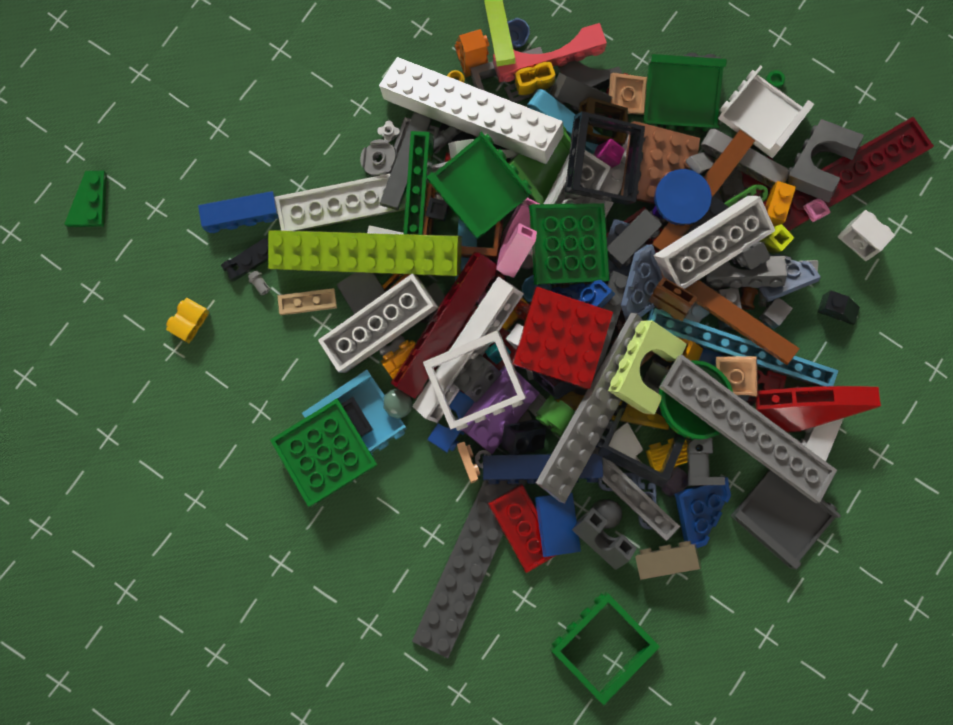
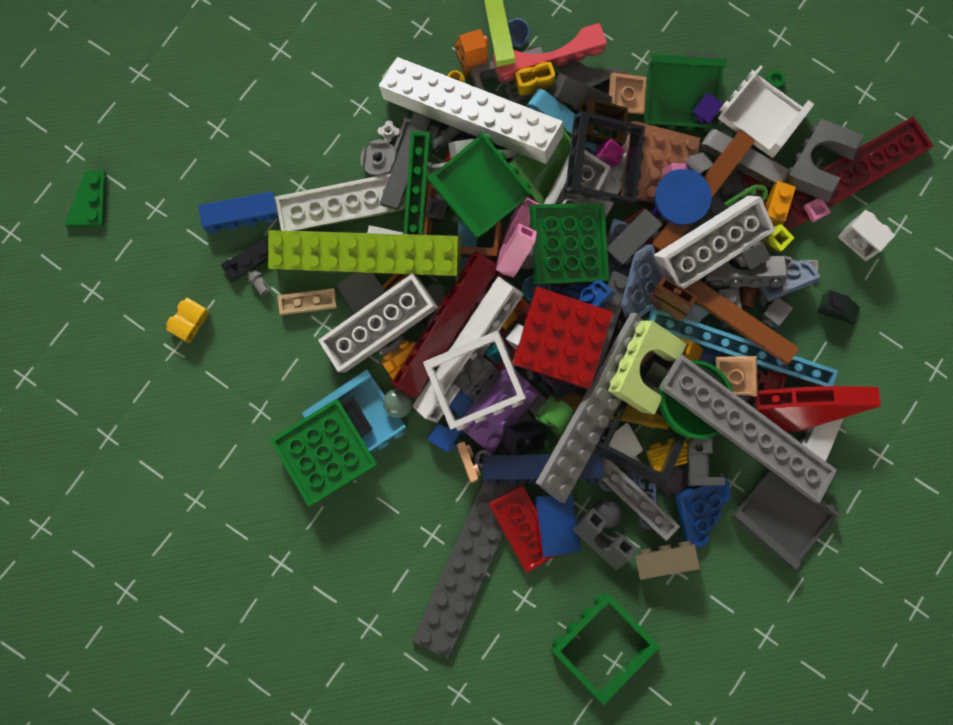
(674, 166): none -> bright pink tile
(706, 109): none -> dark purple brick

